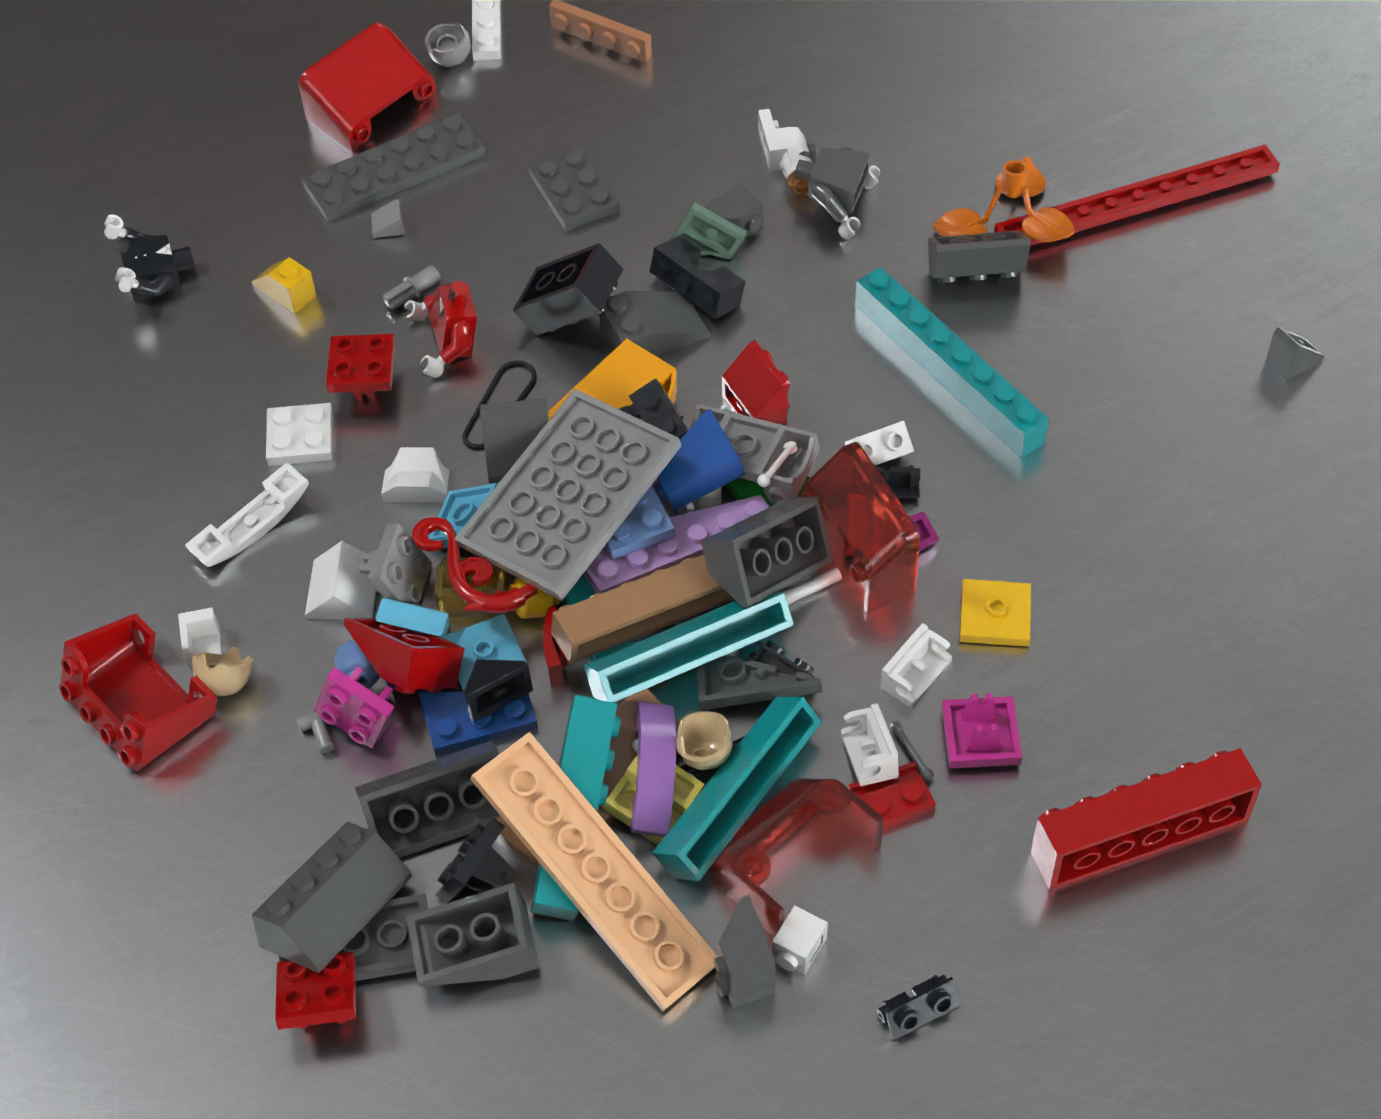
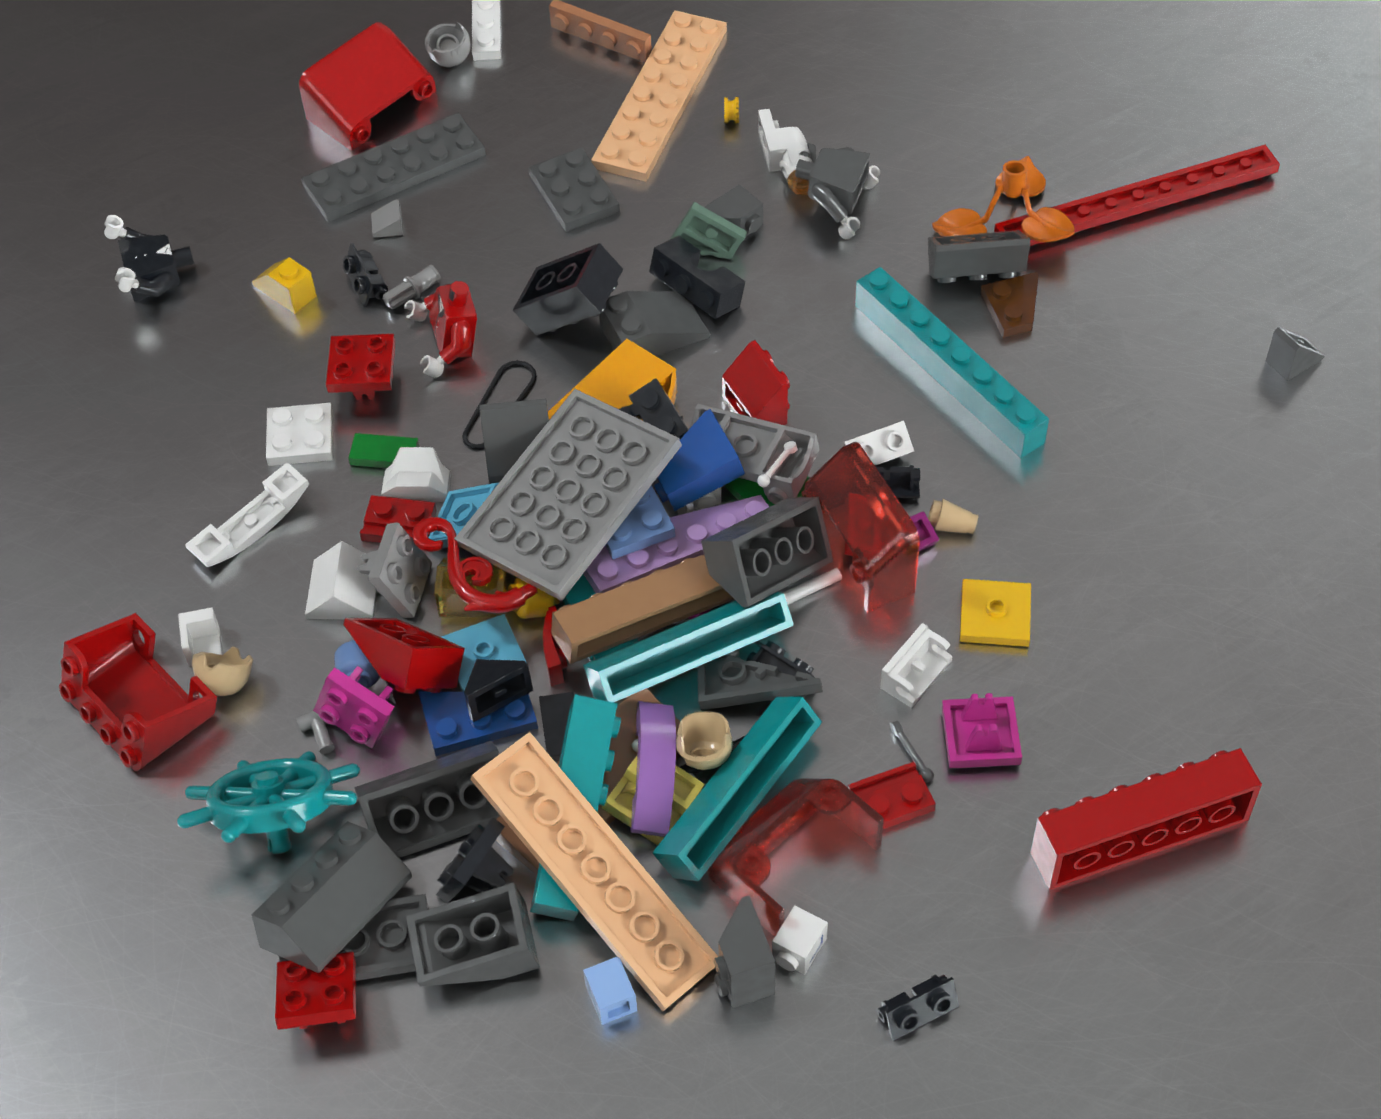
(270, 798): none -> teal piece
(364, 275): none -> black hinge
(377, 450): none -> green tile
(389, 510): none -> red plate
(413, 617): medium azure slope -> none
(554, 719): none -> black tile
(610, 990): none -> light blue panel
(659, 96): none -> light nougat plate
(731, 110): none -> yellow bush
(870, 746): white hinge -> none
(951, 518): none -> tan cone
(1012, 303): none -> reddish brown wing

